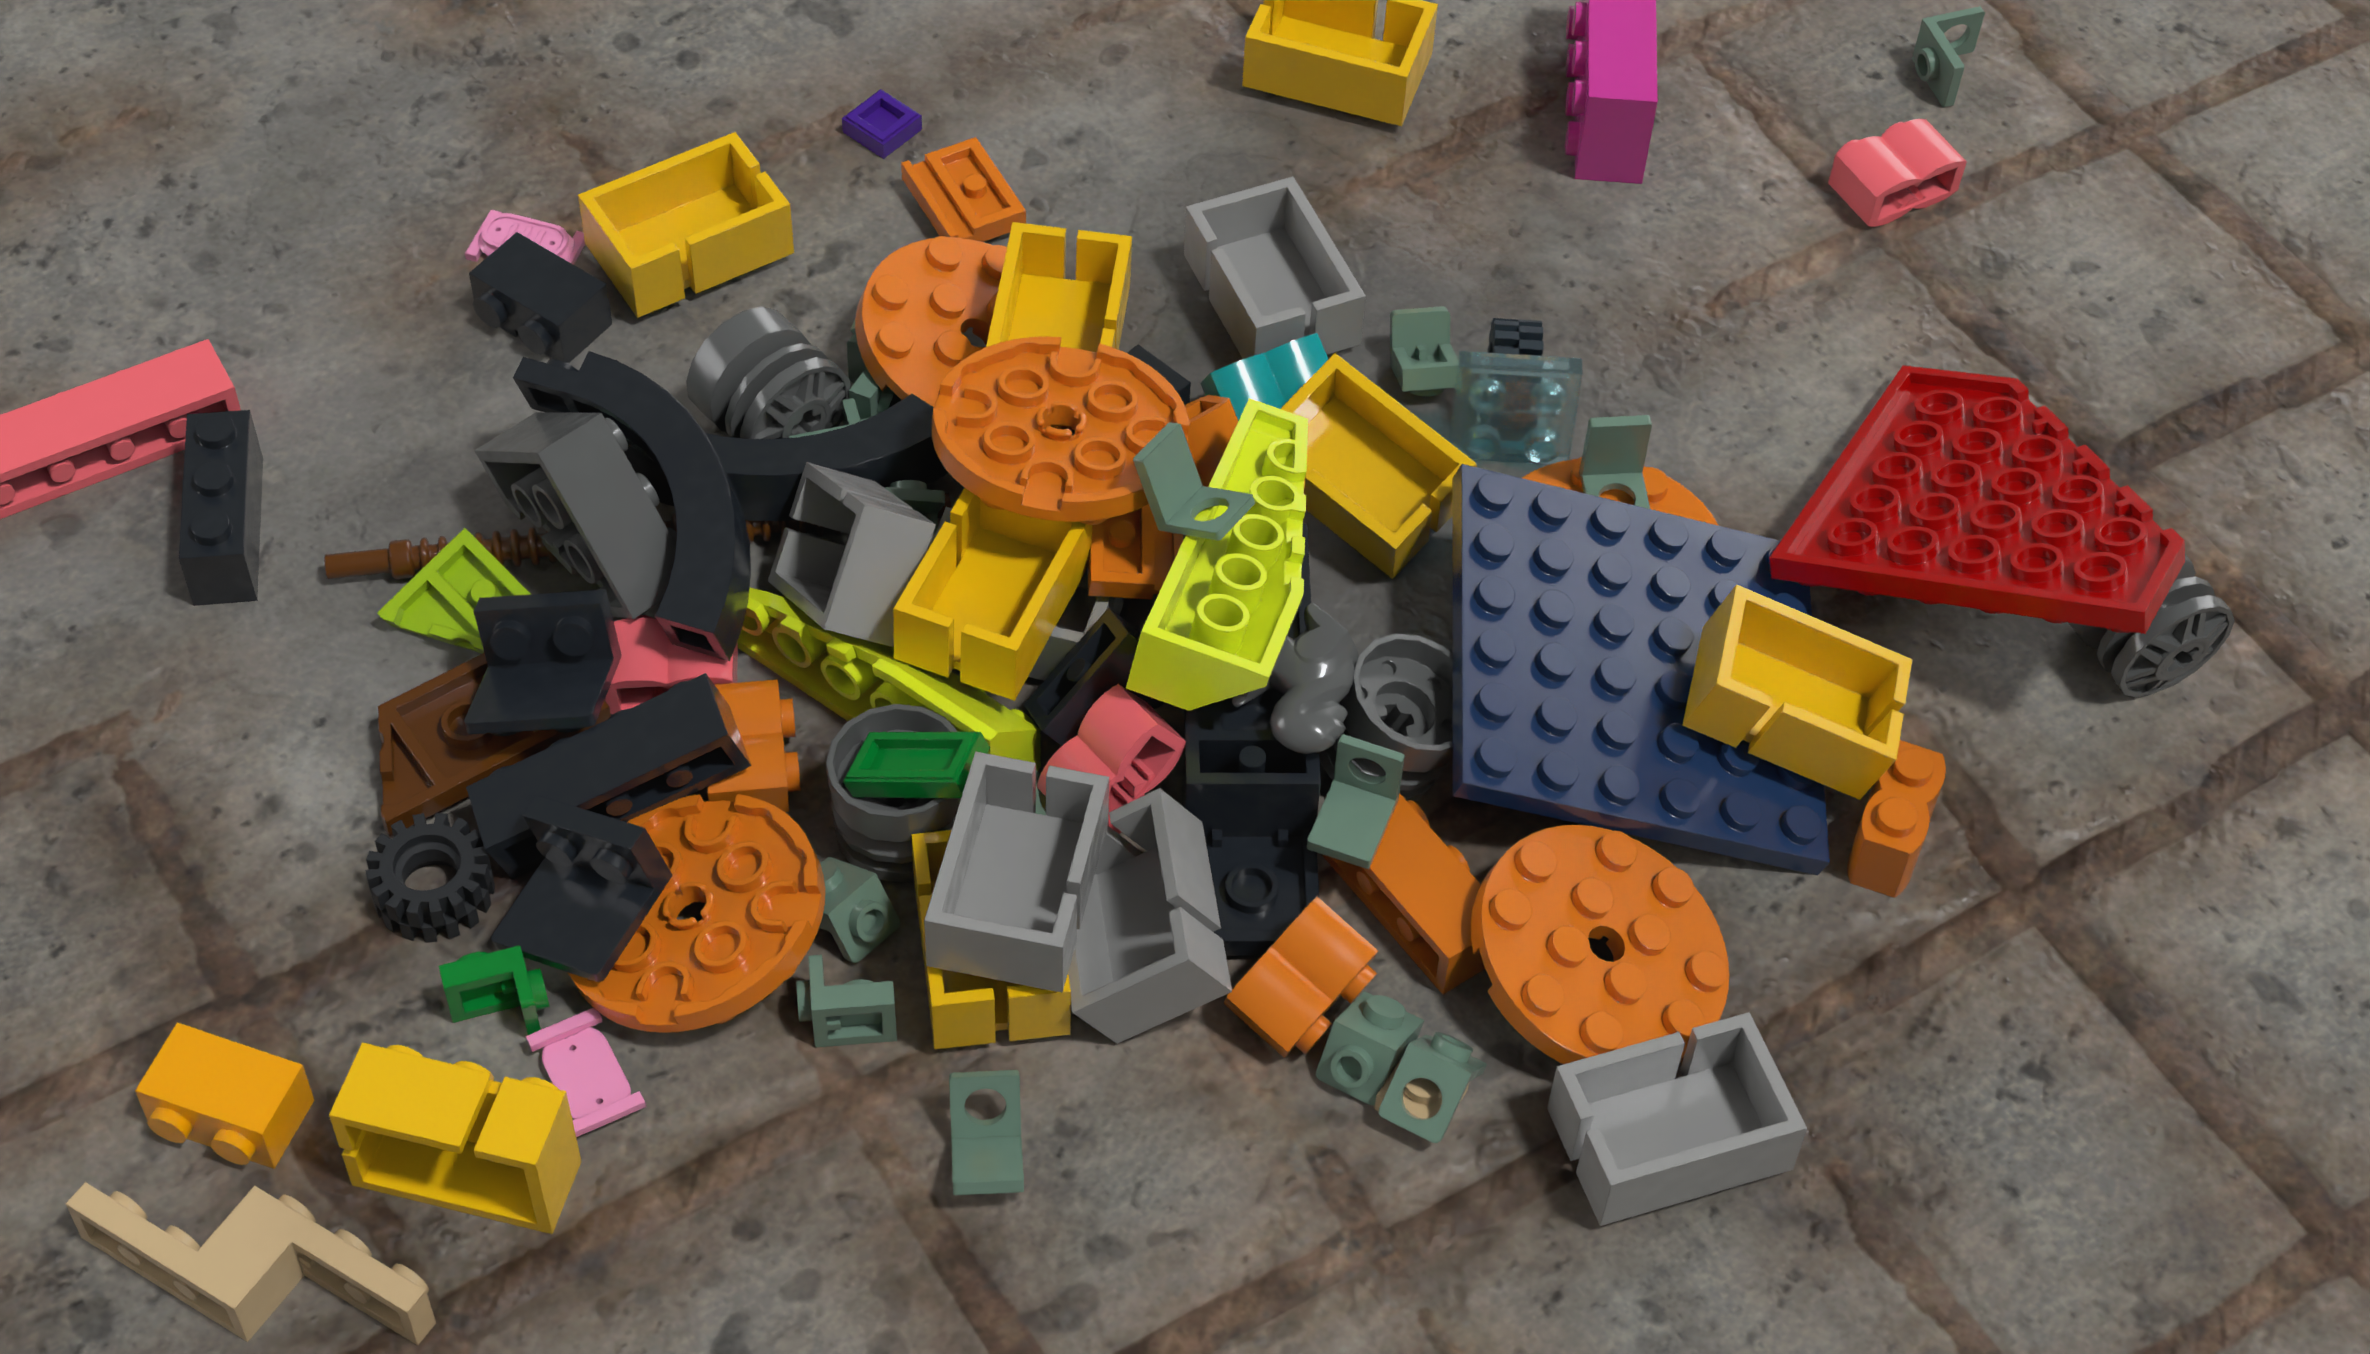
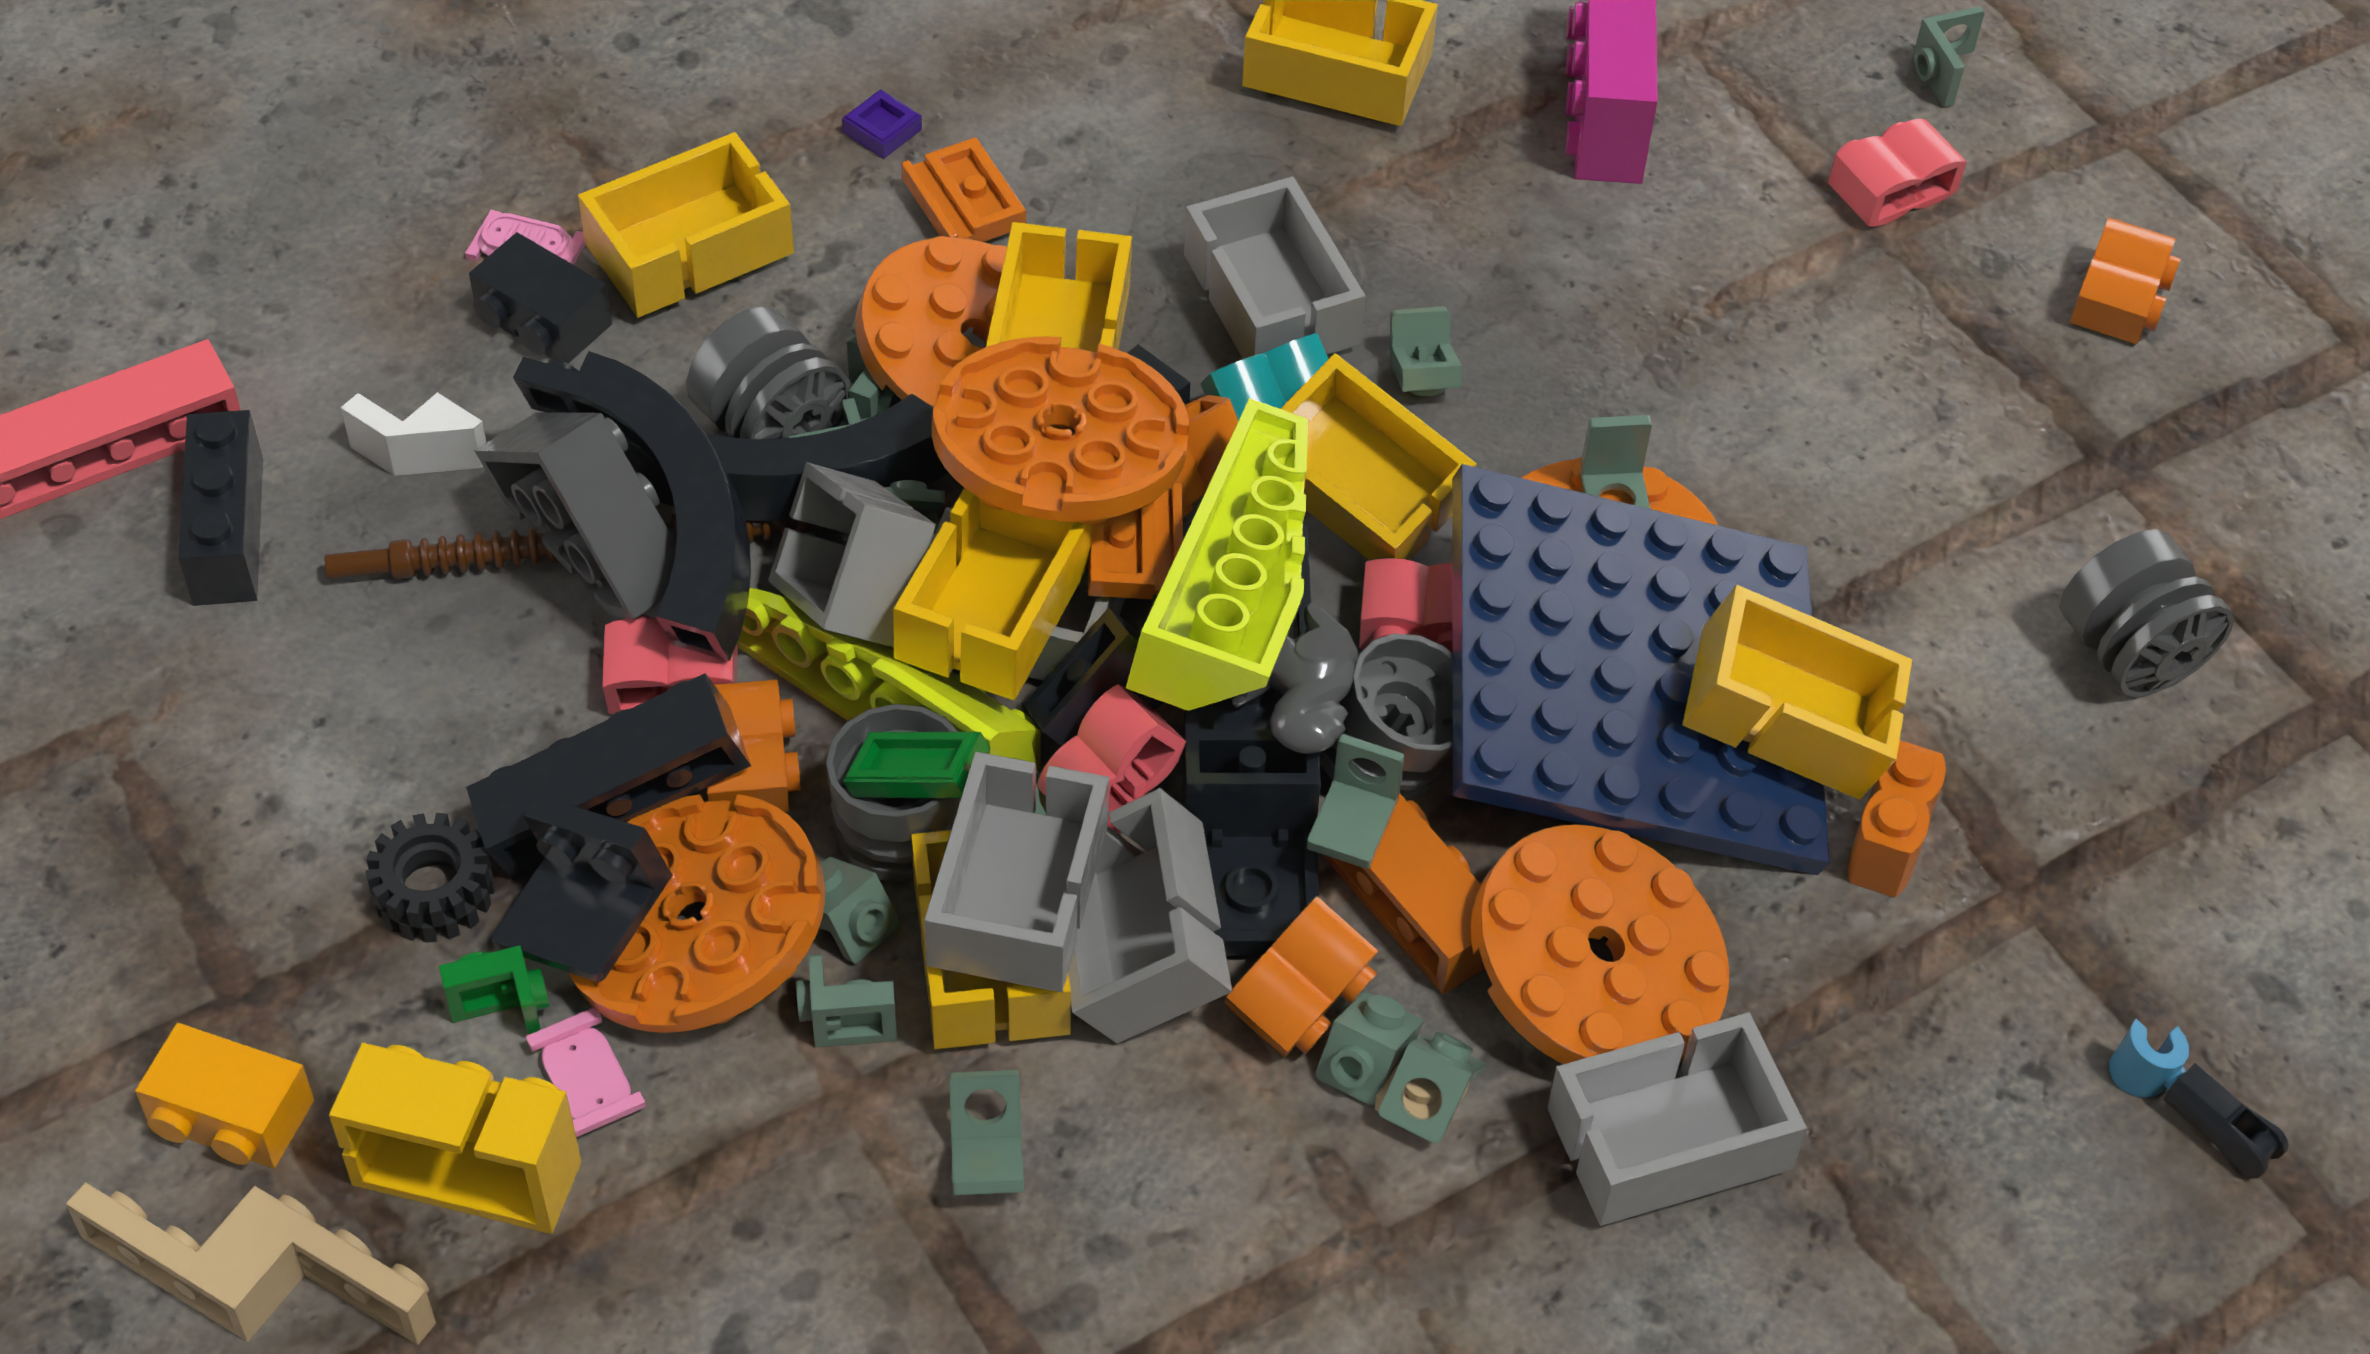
(428, 441): none -> white slope
(430, 755): reddish brown wing -> none
(446, 591): lime wing -> none
(545, 662): black bracket -> none
(1177, 491): sand green bracket -> none
(1408, 600): none -> coral brick
(1514, 399): clear light blue plate -> none
(1981, 506): red plate -> none
(2124, 280): none -> orange brick
(2232, 1127): none -> black piece

